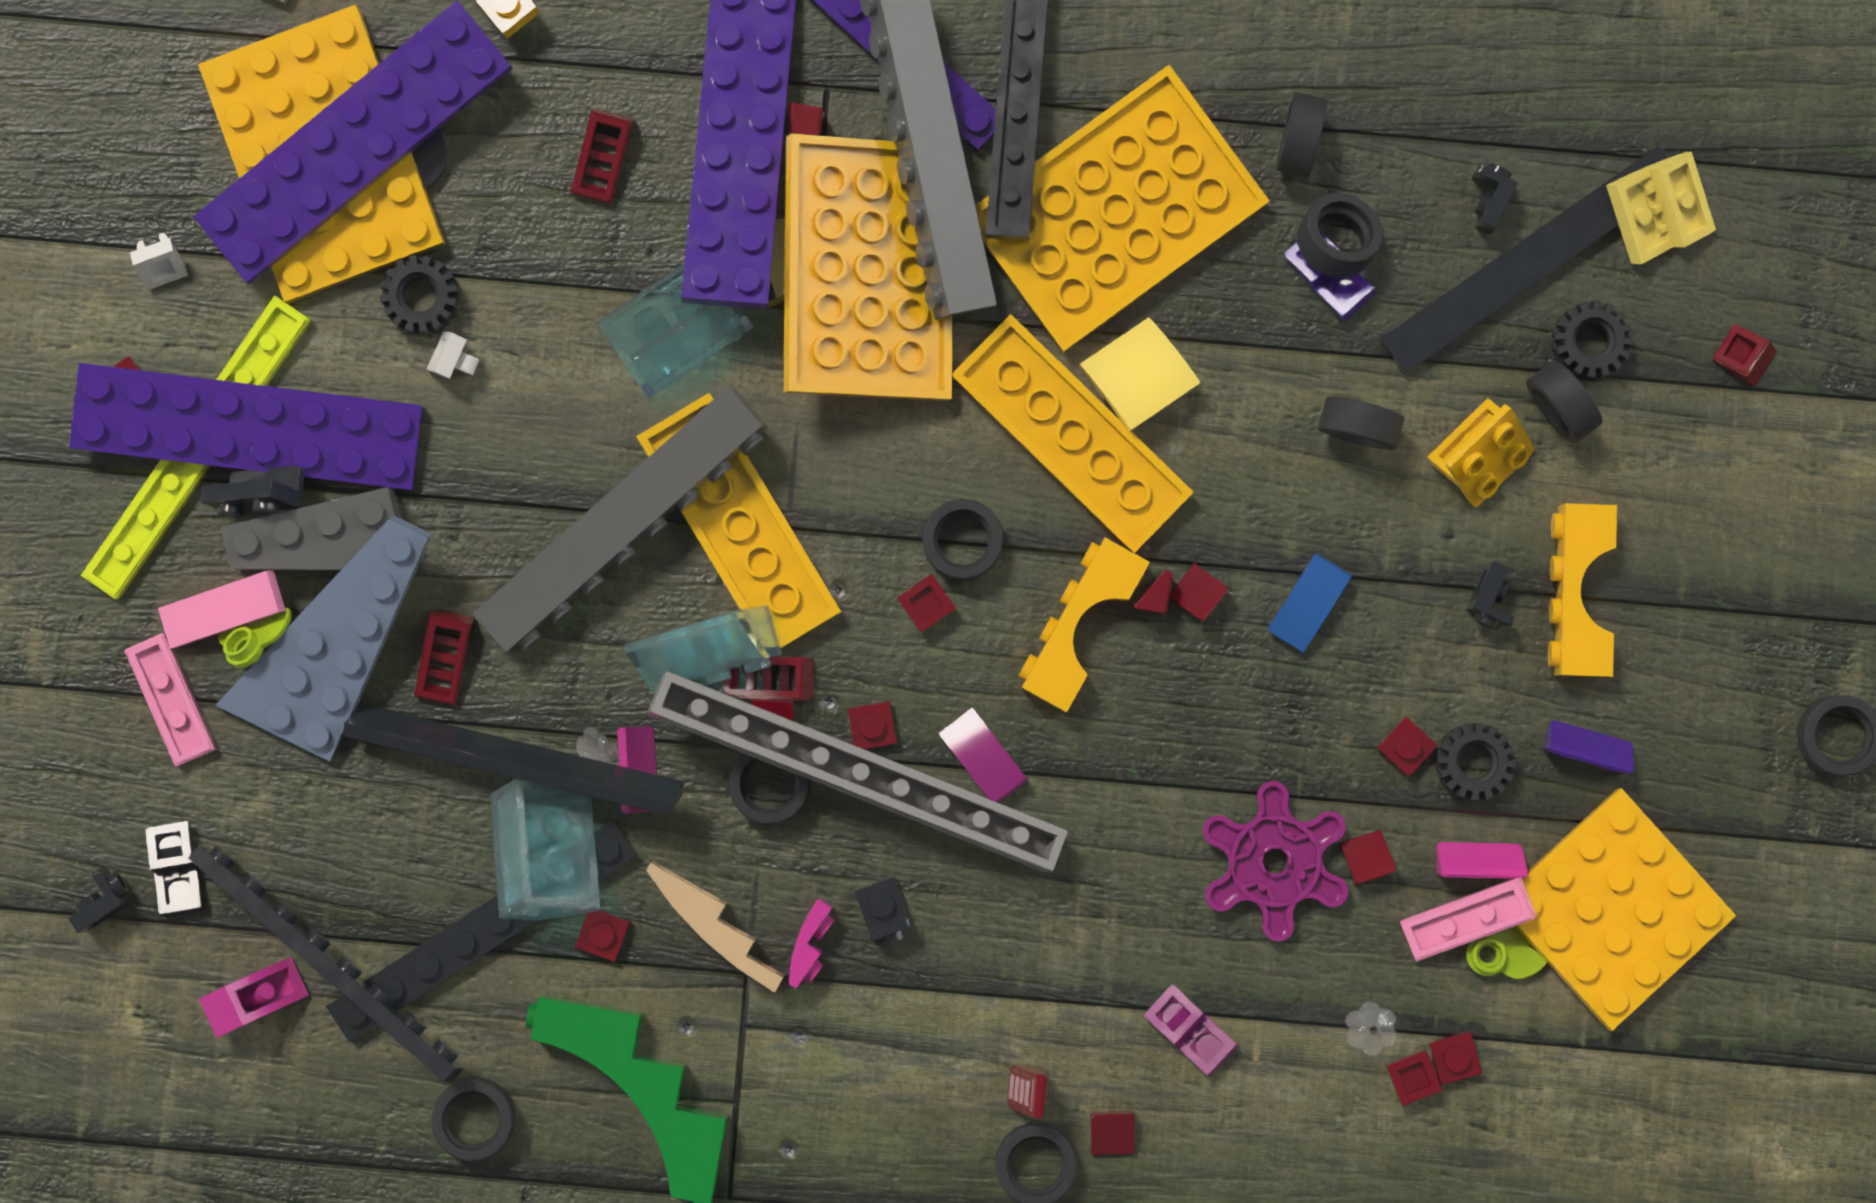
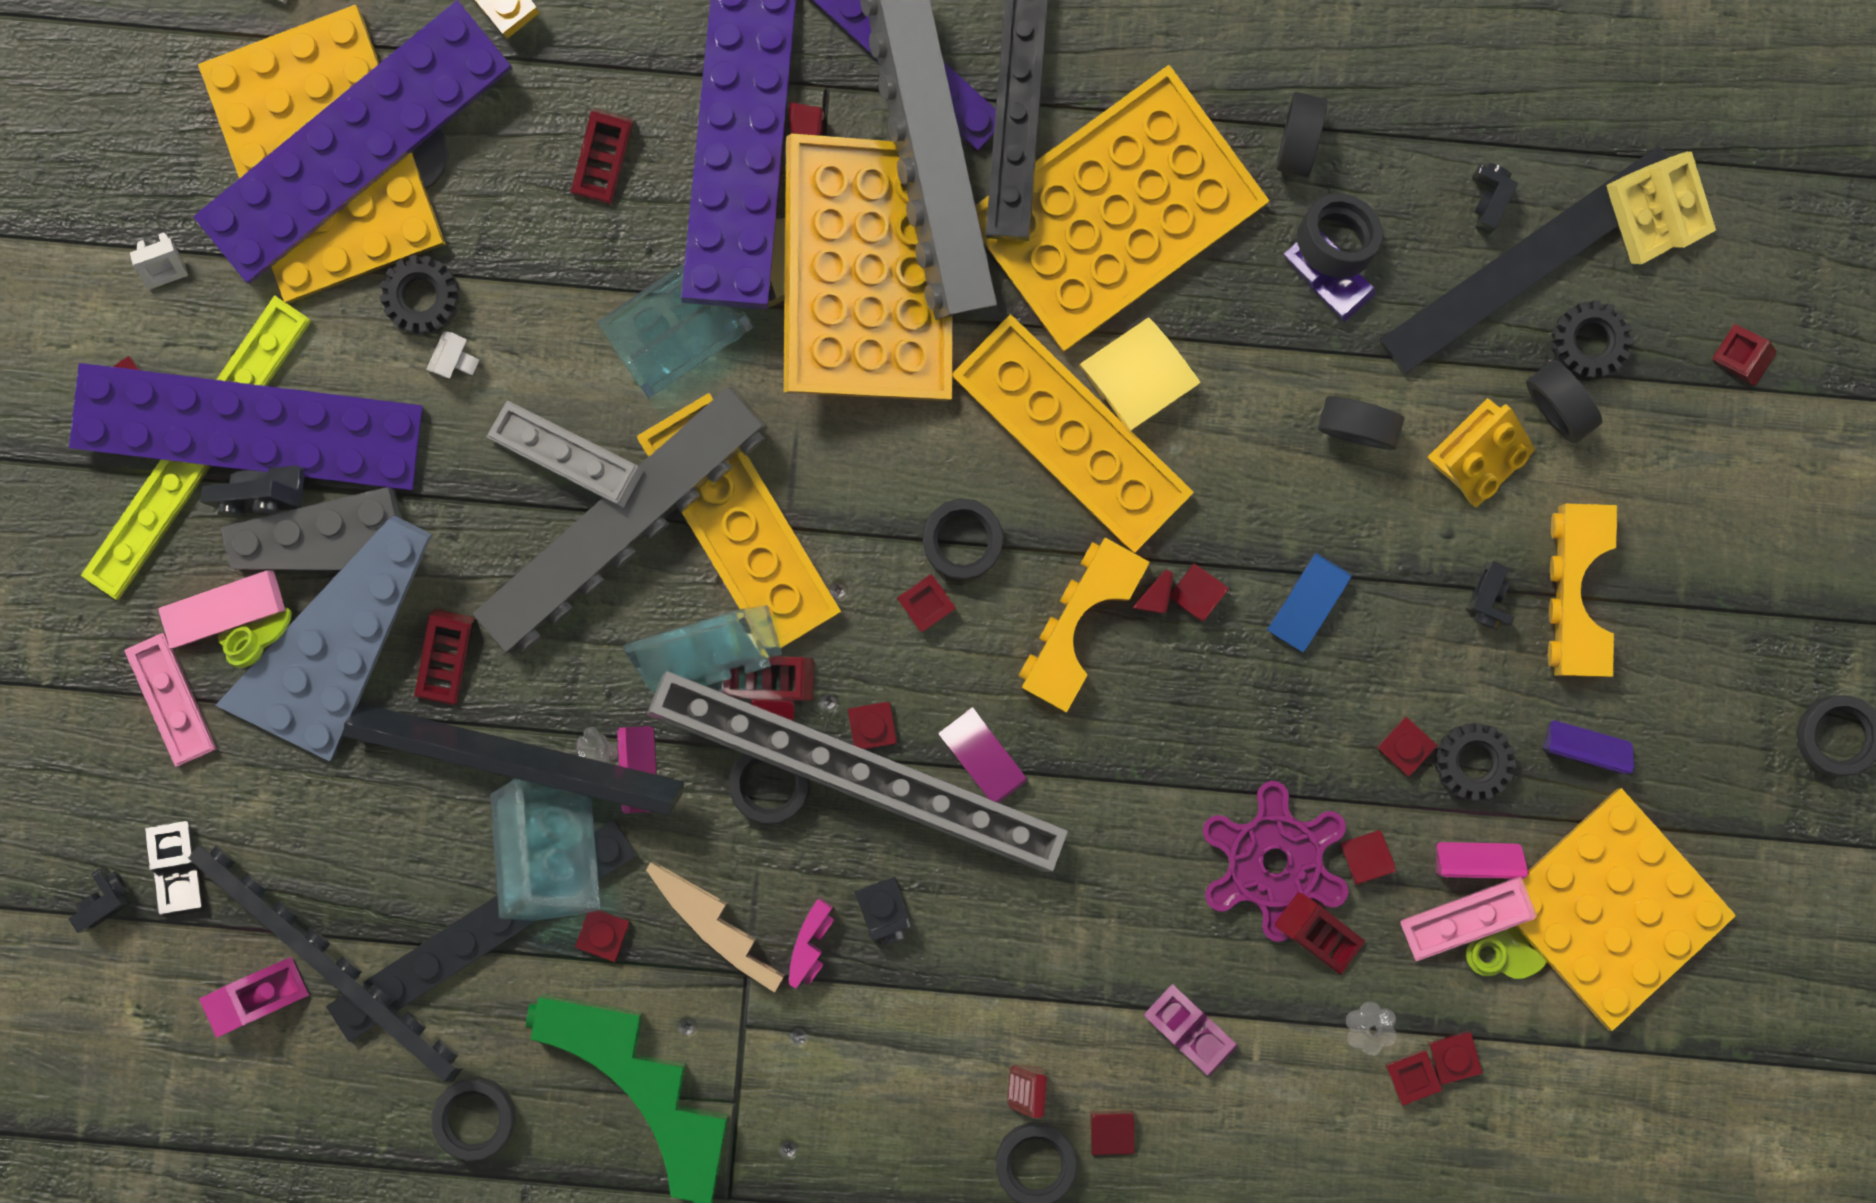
(565, 453): none -> light grey tile
(1300, 919): none -> dark red slope

